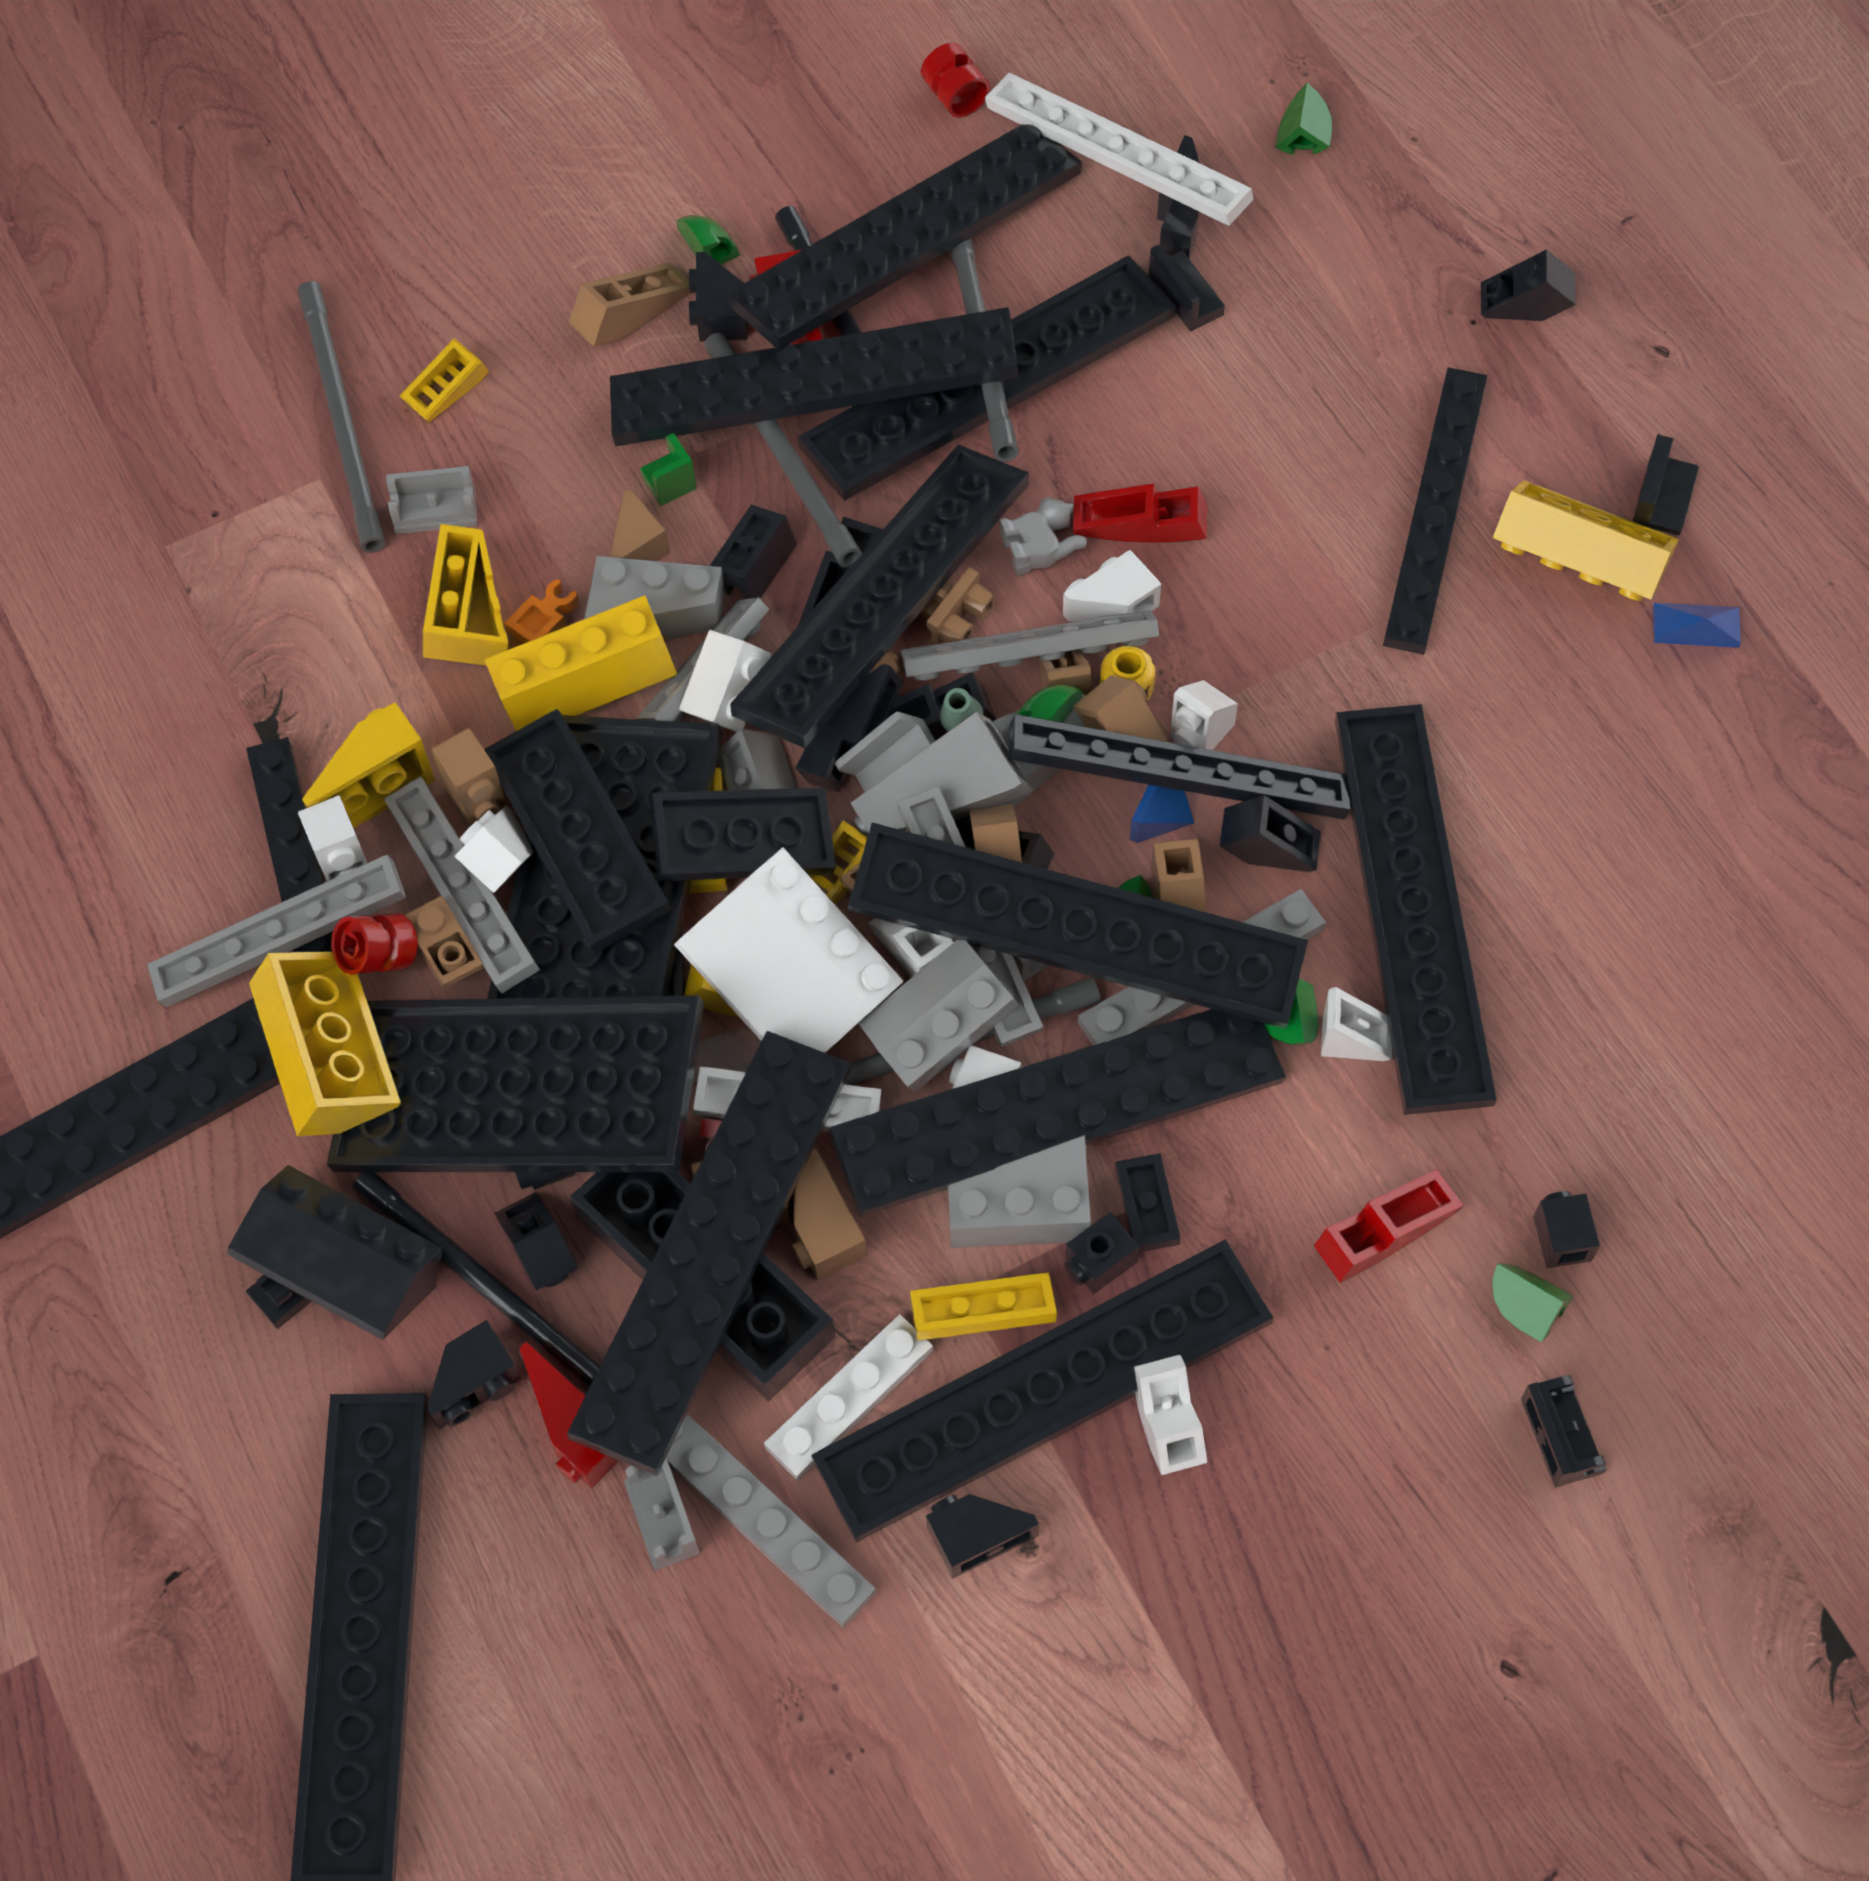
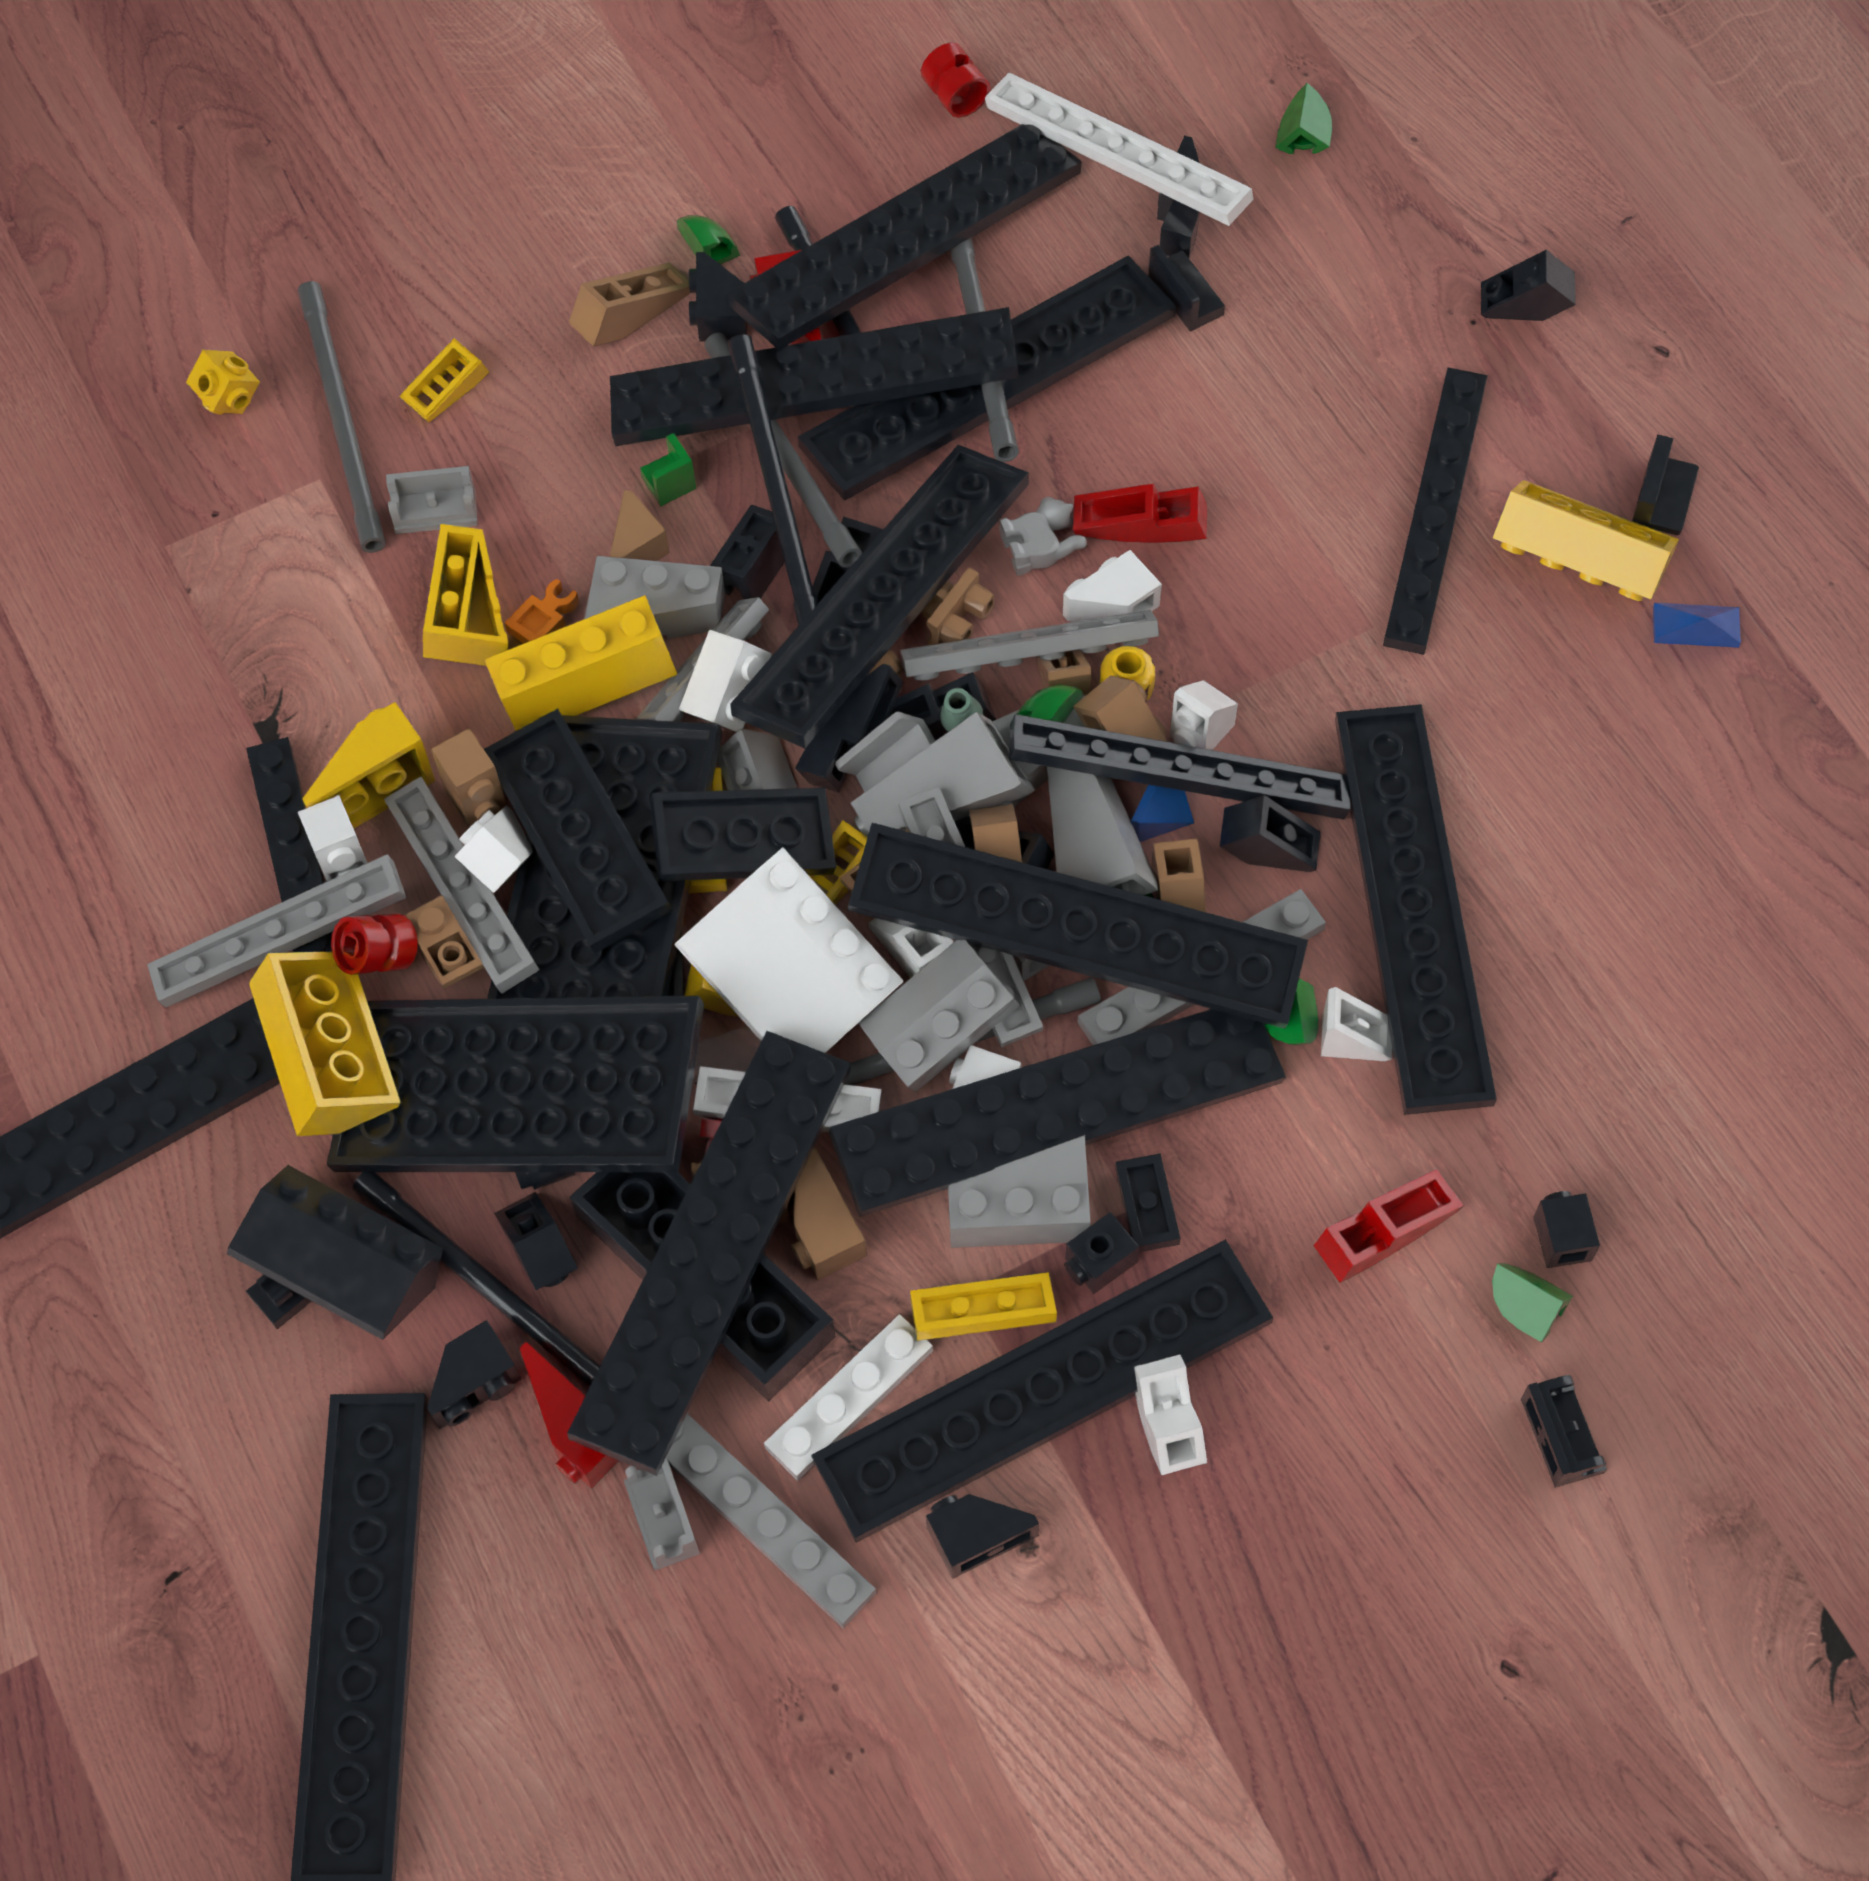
(222, 382): none -> yellow brick
(747, 372): none -> black piece
(1095, 833): none -> light grey slope

